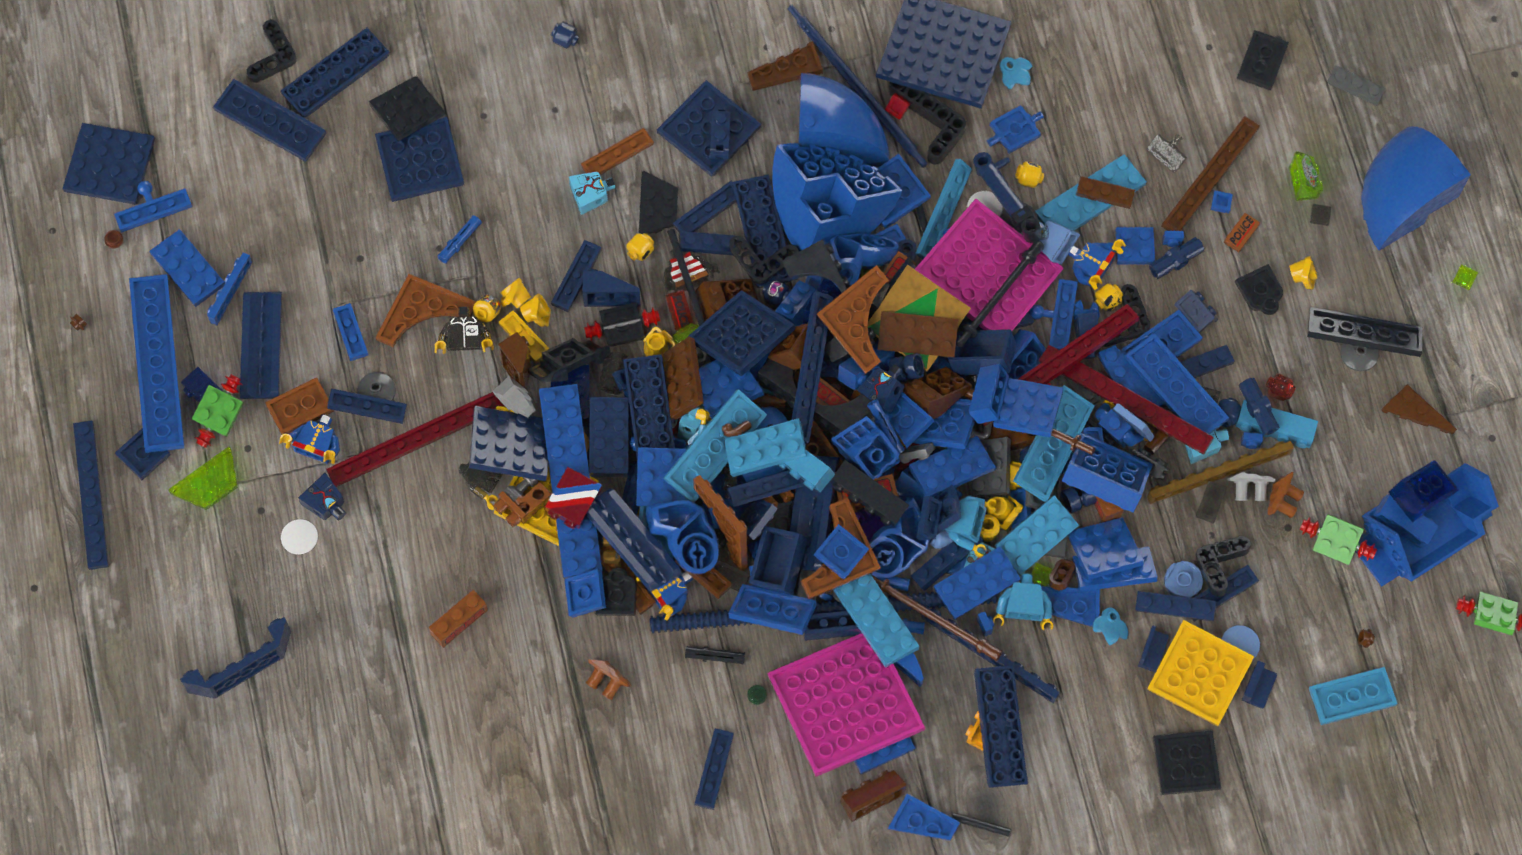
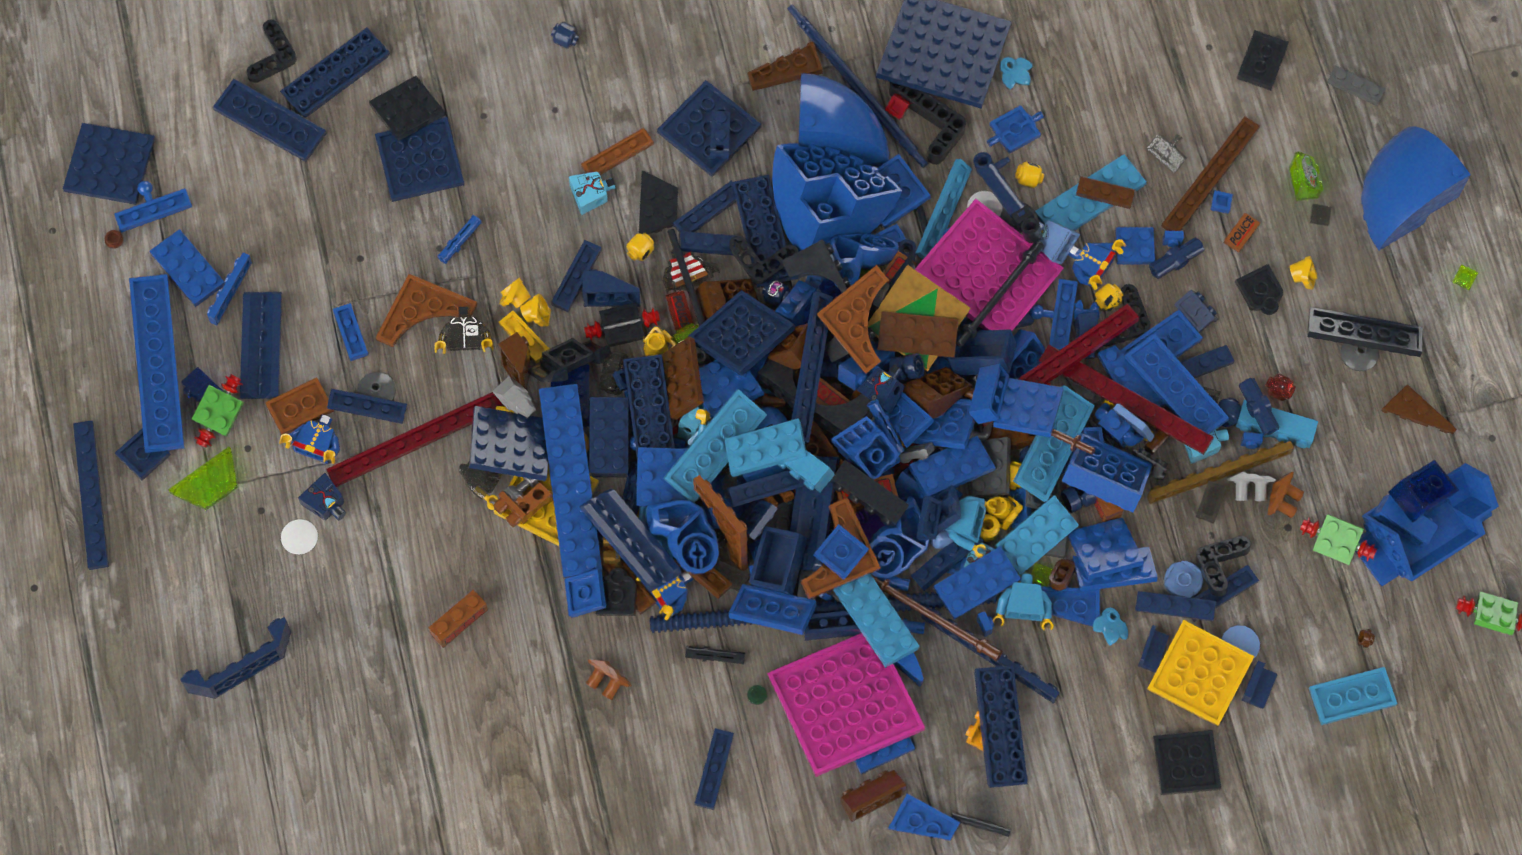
(77, 322): reddish brown plate -> none
(486, 308): yellow head -> none
(572, 498): panel -> none
(739, 430): reddish brown arm -> none

